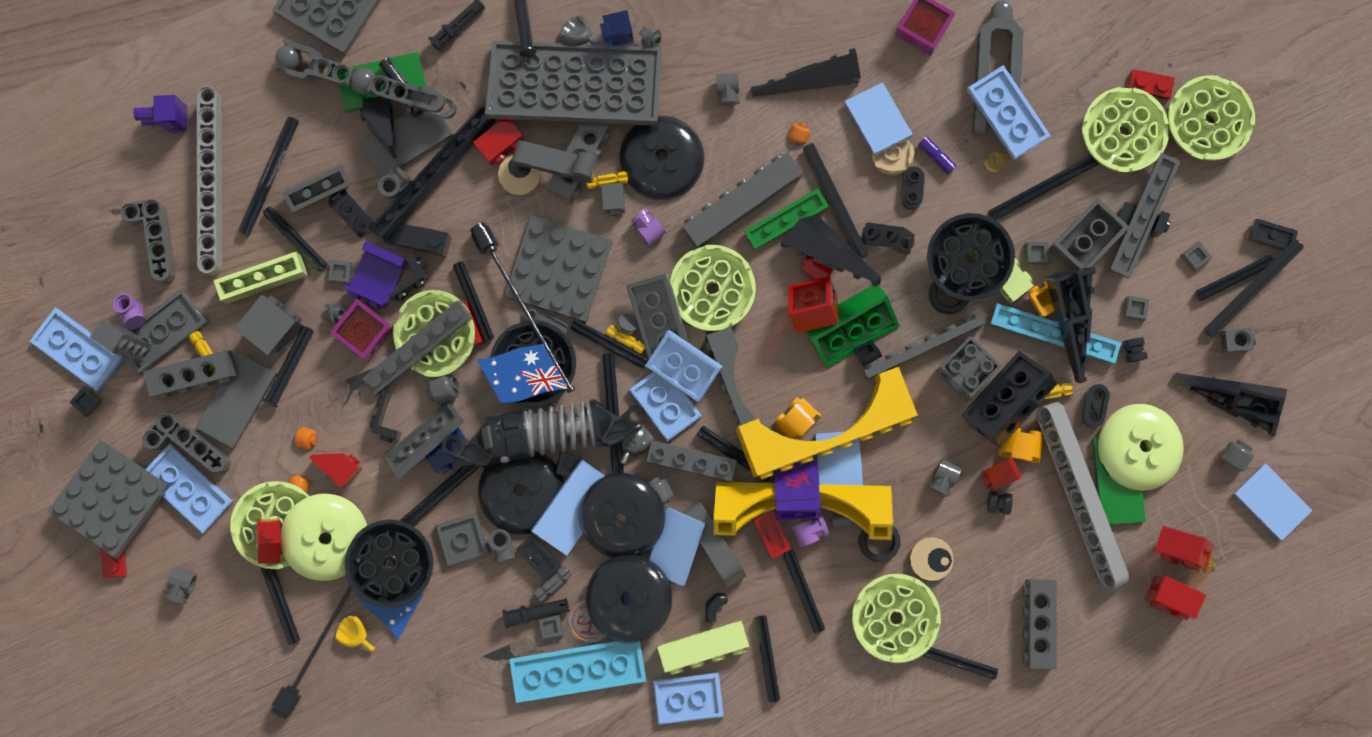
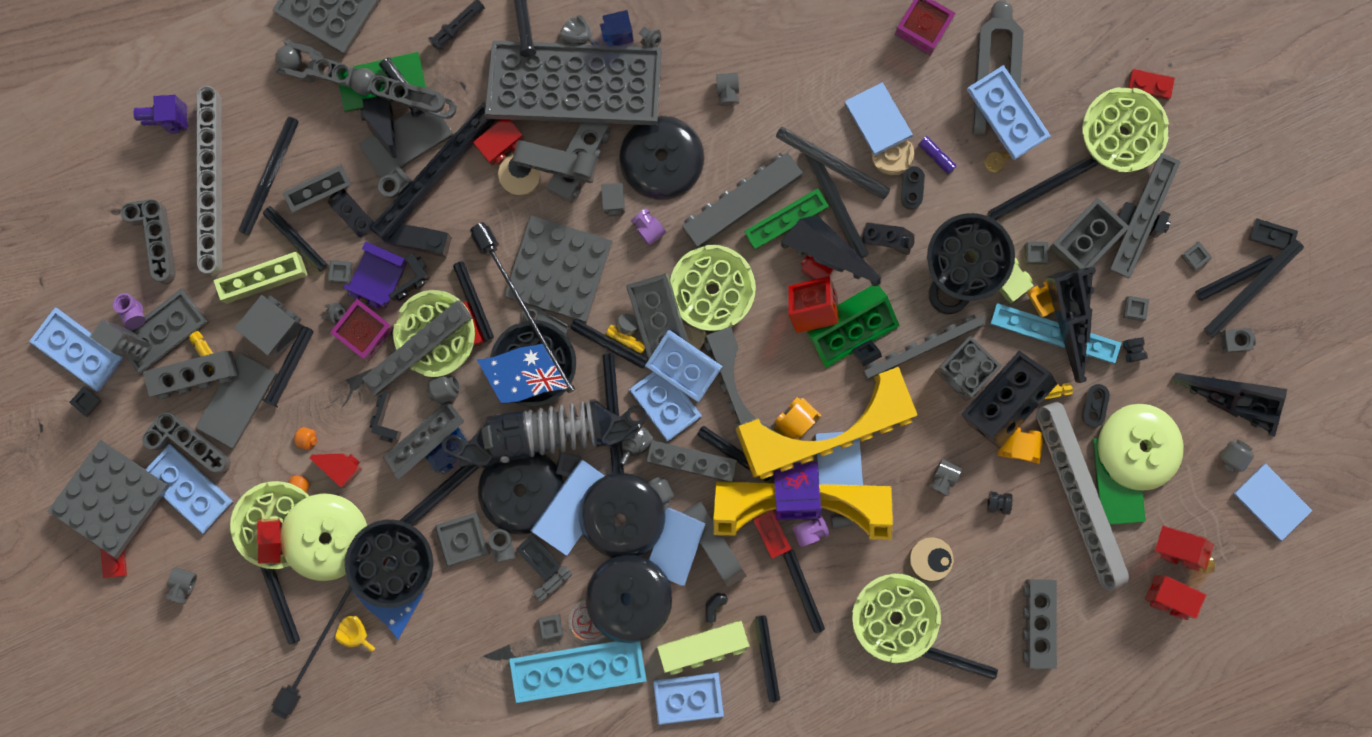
(524, 613): black pin -> none
(608, 179): yellow axle -> none
(799, 133): orange piece -> none
(828, 73): black wedge -> none
(832, 162): none -> black axle
(896, 543): black tyre -> none
(1001, 474): red slope -> none
(1227, 106): yellowish green brick -> none

